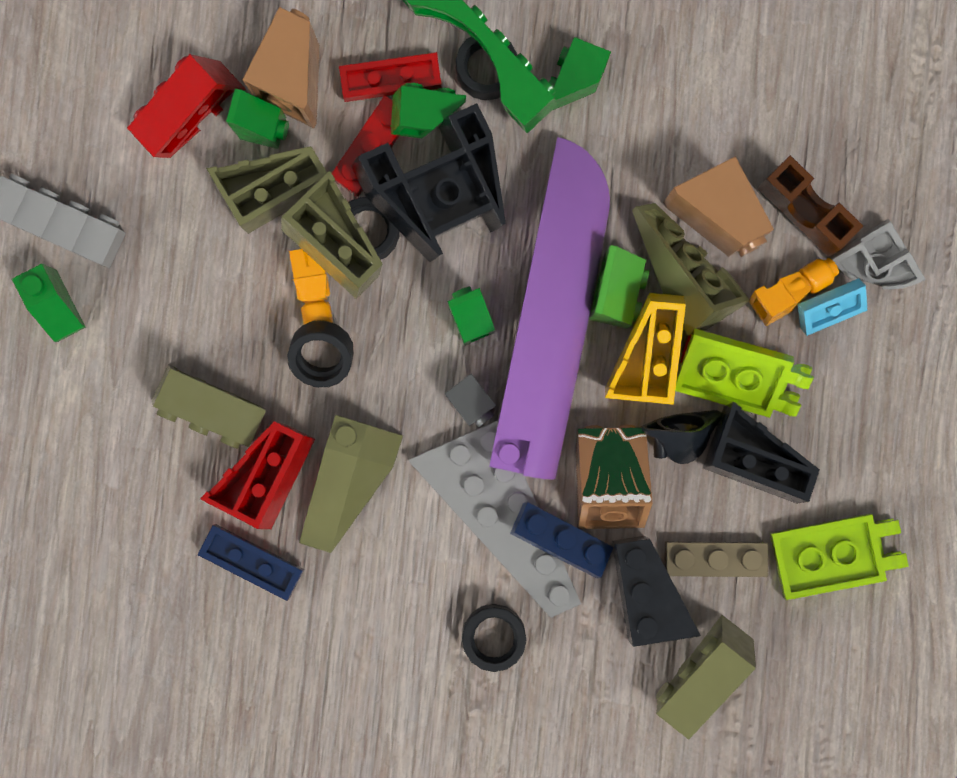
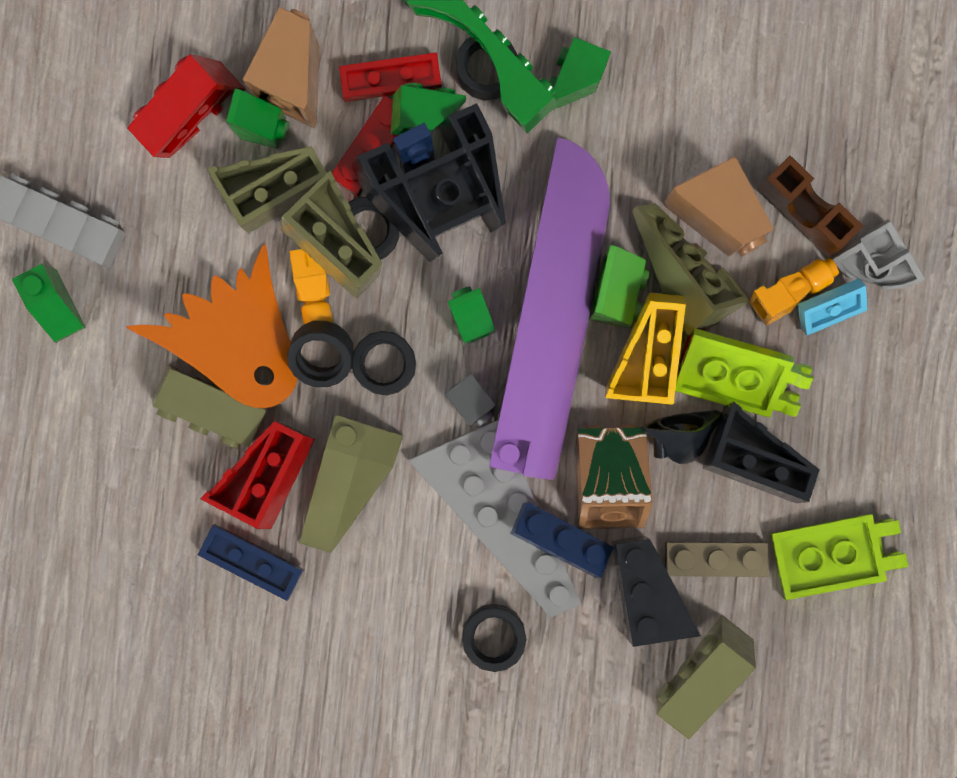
(233, 336): none -> orange piece
(366, 345): none -> black tyre
(414, 147): none -> dark blue plate

